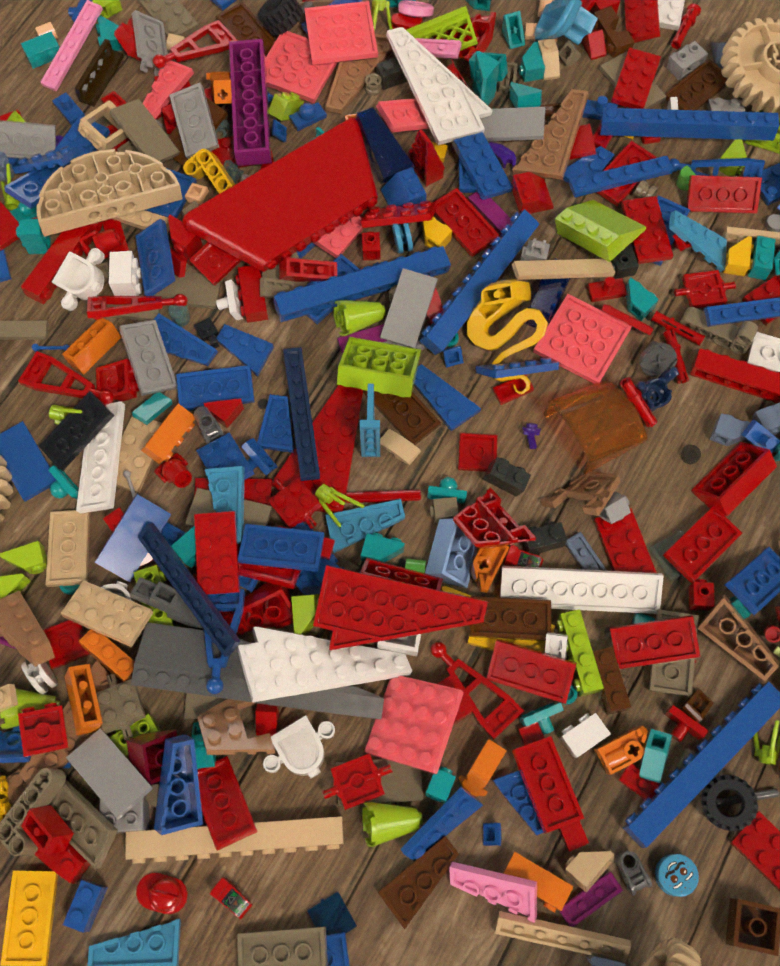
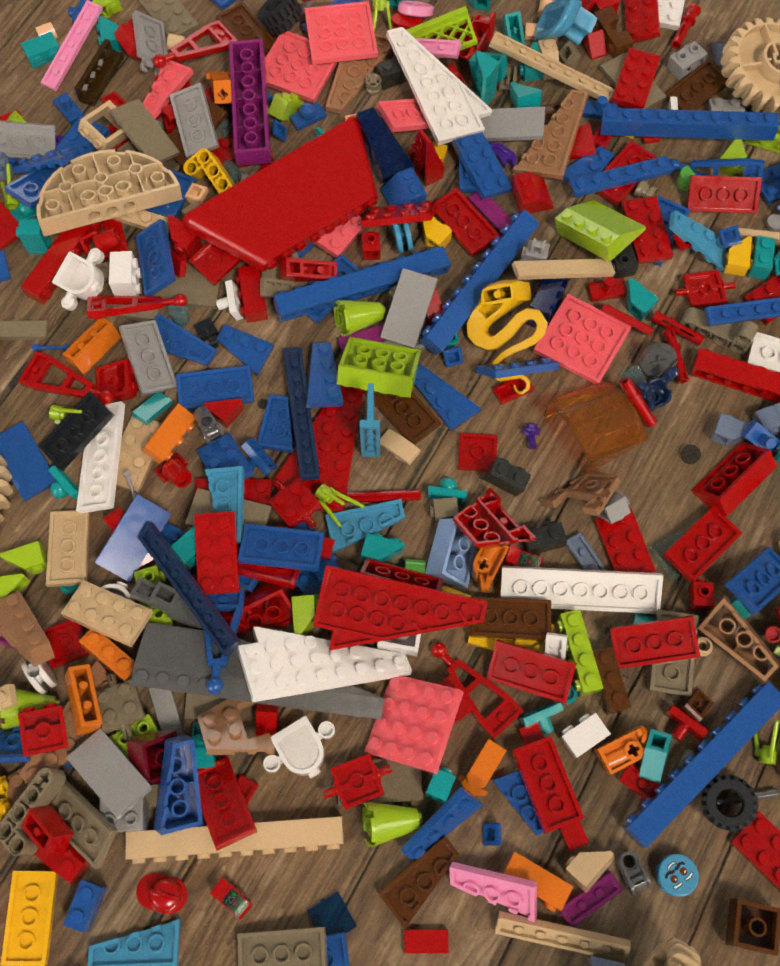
(166, 710): none -> light grey tile
(247, 787): none -> red tile
(323, 375): none -> blue wing
(426, 941): none -> red tile
(550, 66): none -> tan tile
(635, 374): none -> clear light blue brick
(708, 645): none -> tan plate
(730, 236): none -> blue plate

